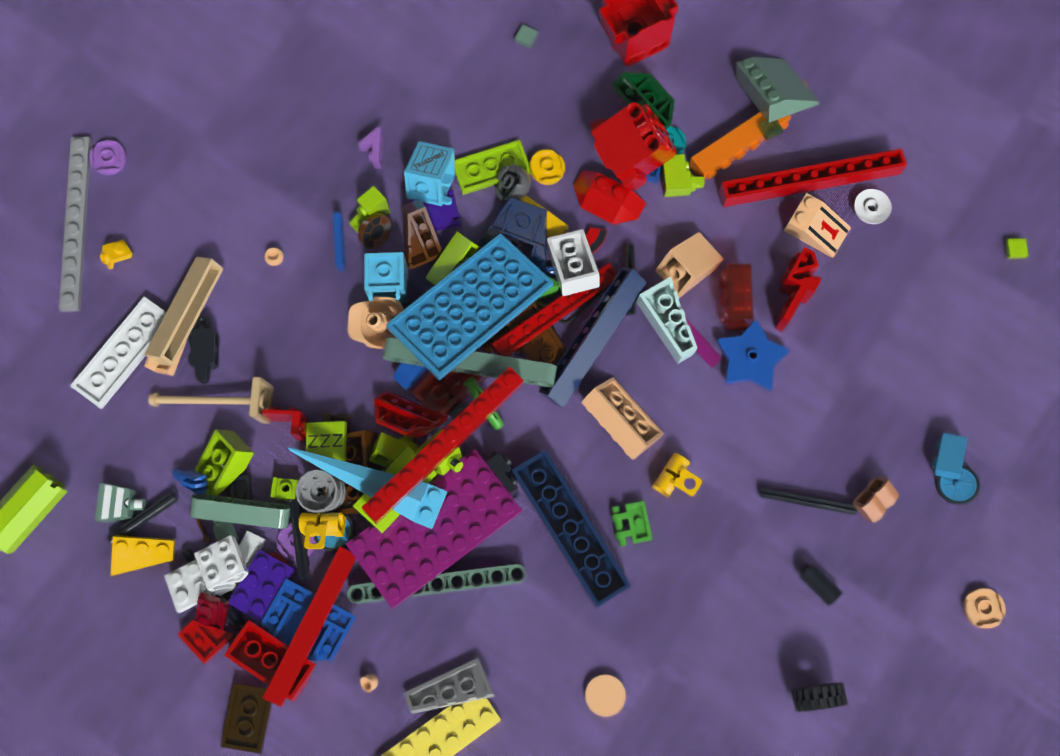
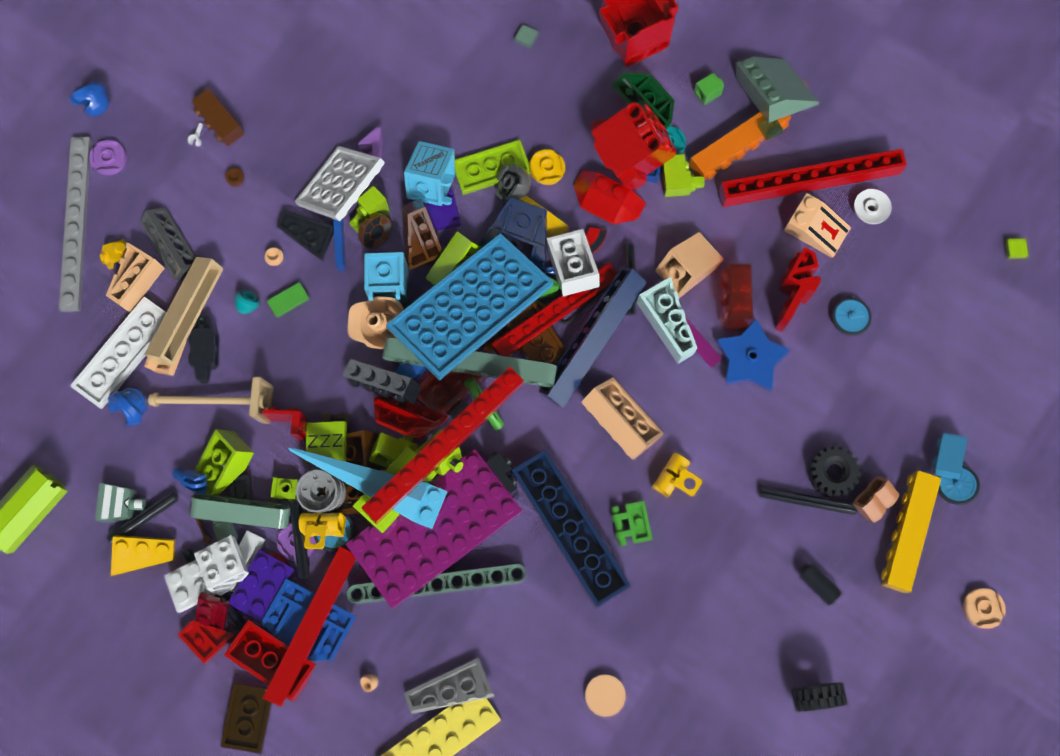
(93, 97): none -> blue helmet
(131, 403): none -> blue helmet
(133, 278): none -> light nougat wedge
(164, 242): none -> dark grey fence
(191, 138): none -> white hand
(217, 118): none -> reddish brown brick
(234, 177): none -> reddish brown tile
(246, 301): none -> teal cone
(288, 300): none -> bright green tile
(307, 232): none -> black wing
(339, 182): none -> white plate
(381, 381): none -> black brick
(709, 88): none -> bright green brick
(841, 458): none -> black tyre
(851, 316): none -> dark azure wheel
(910, 532): none -> yellow brick

